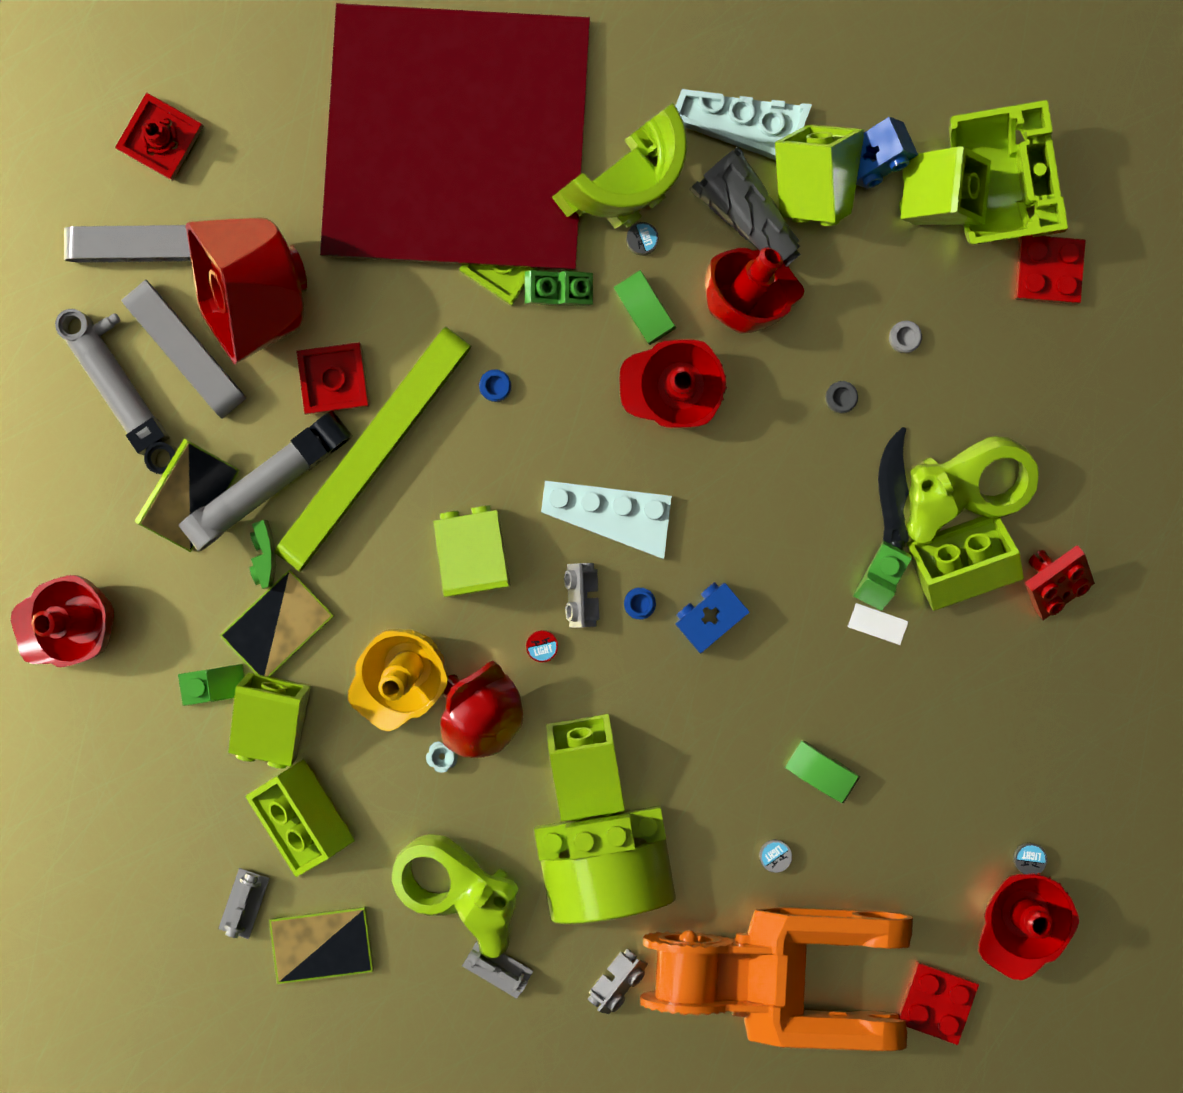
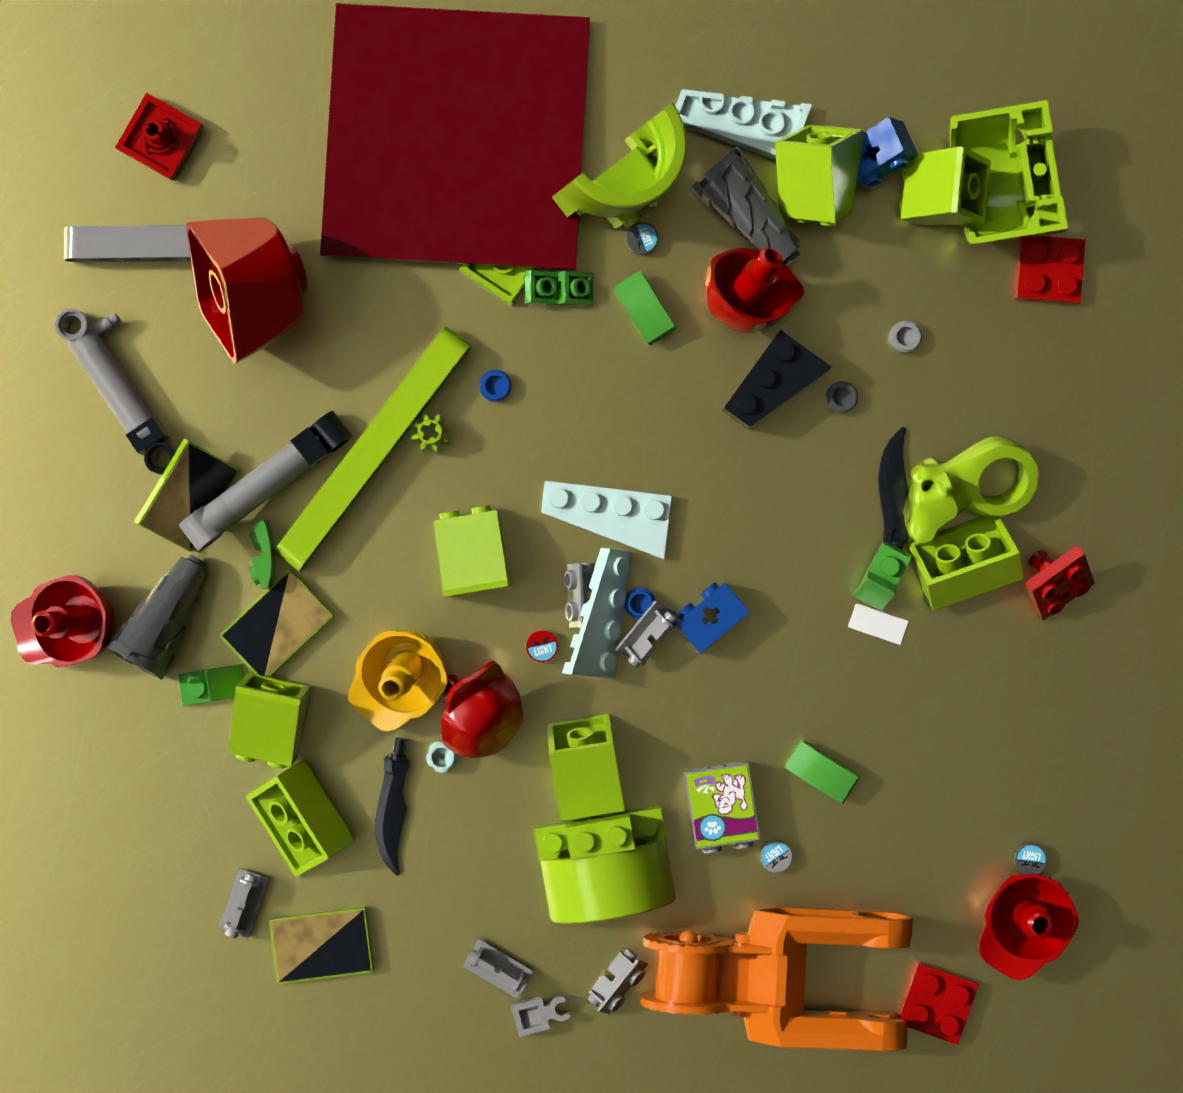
(160, 620): none -> dark grey cone
(183, 349): light grey beam -> none
(332, 378): red plate -> none
(391, 805): none -> black sword
(422, 436): none -> lime gear
(480, 899): lime animal -> none
(533, 1015): none -> light grey plate
(602, 615): none -> light aqua wing
(653, 625): none -> light grey hinge
(673, 384): red piece -> none
(721, 806): none -> brick
(774, 379): none -> black wedge

